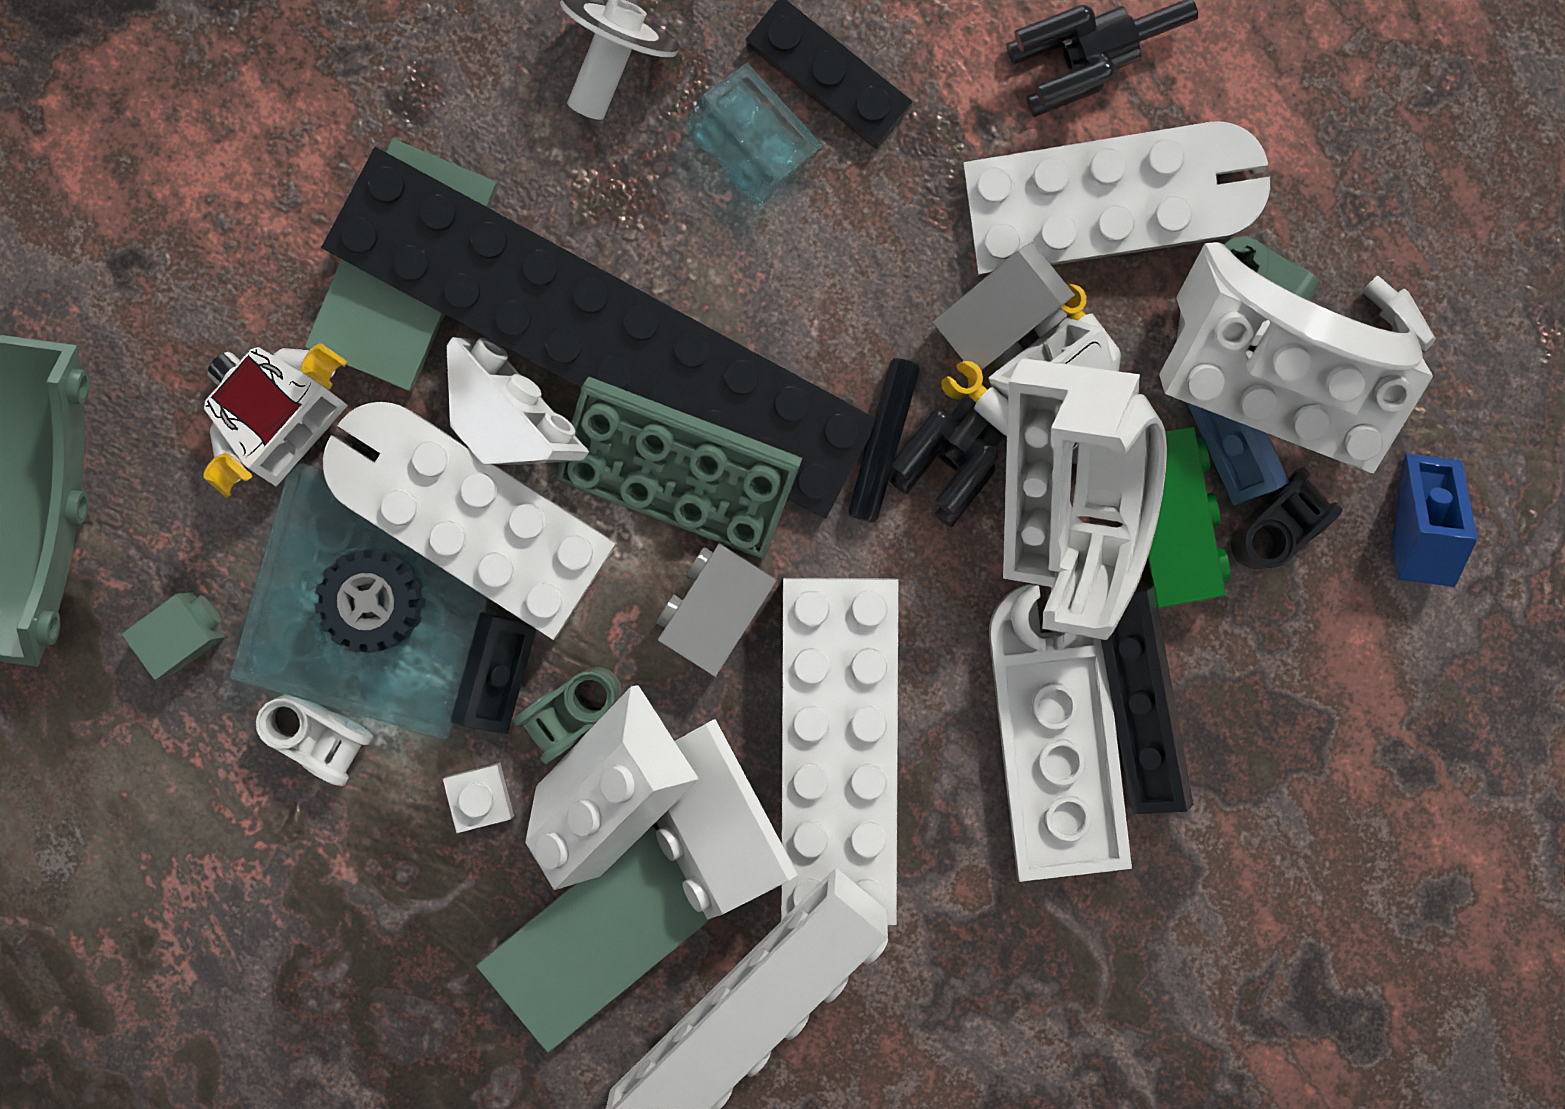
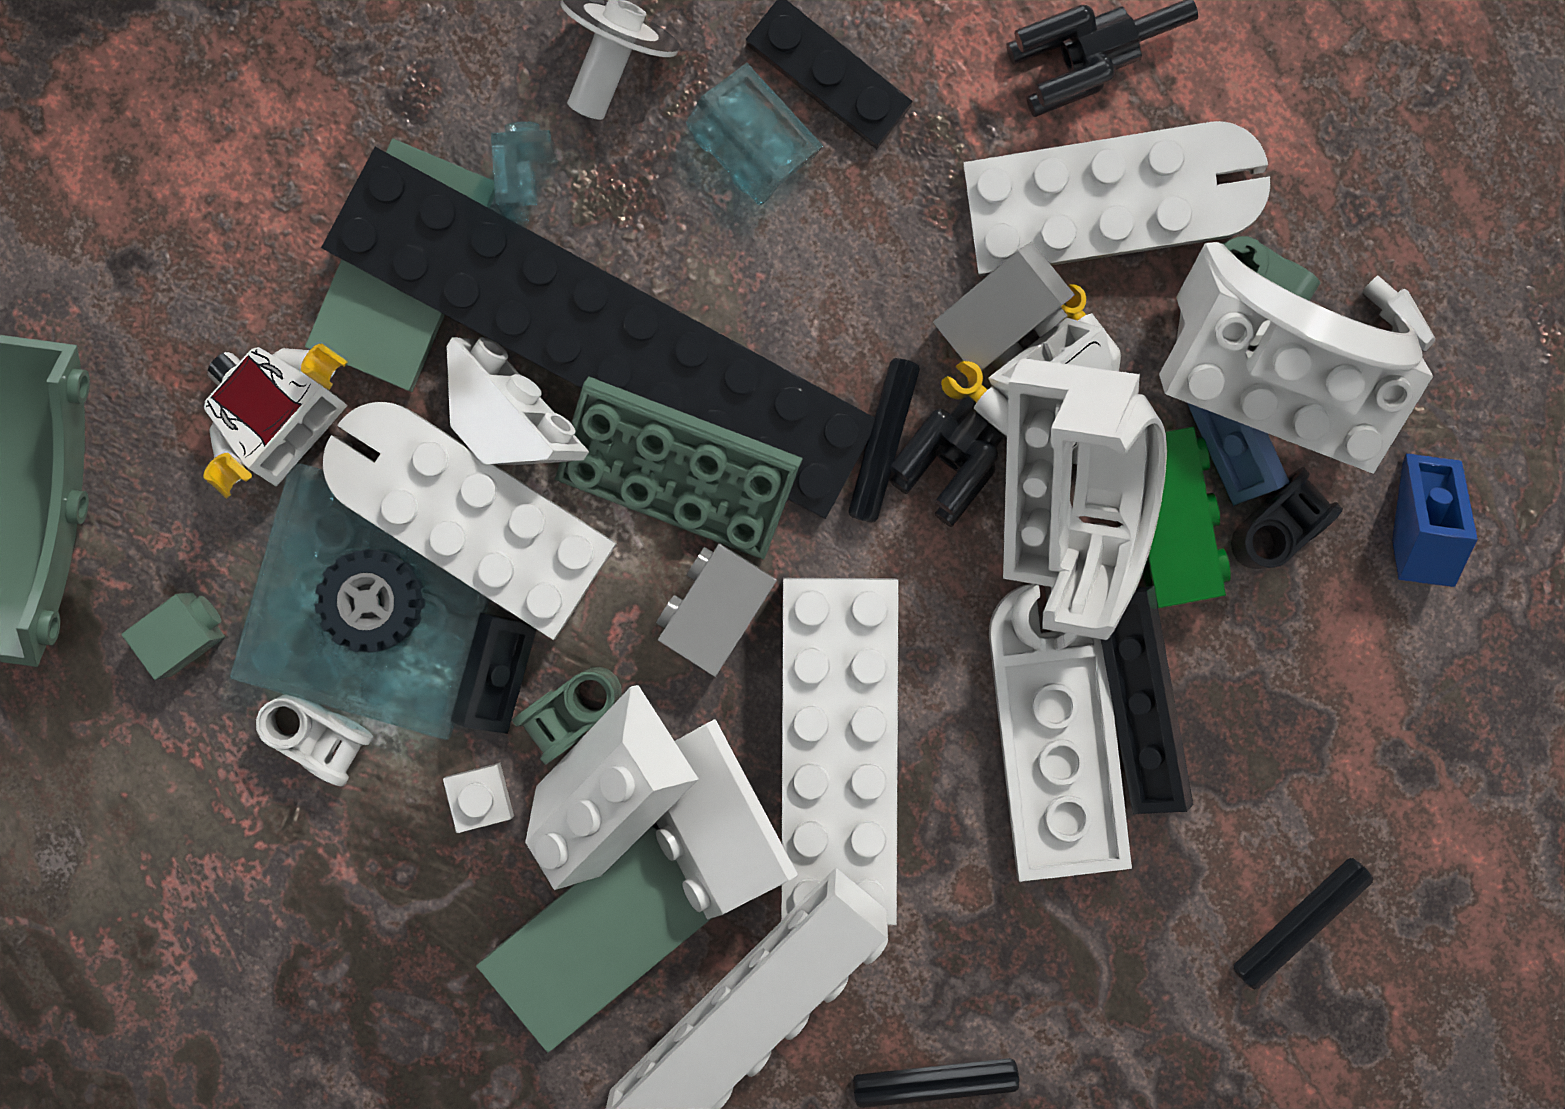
(512, 156): none -> clear light blue bracket
(936, 1083): none -> black axle
(1303, 923): none -> black axle

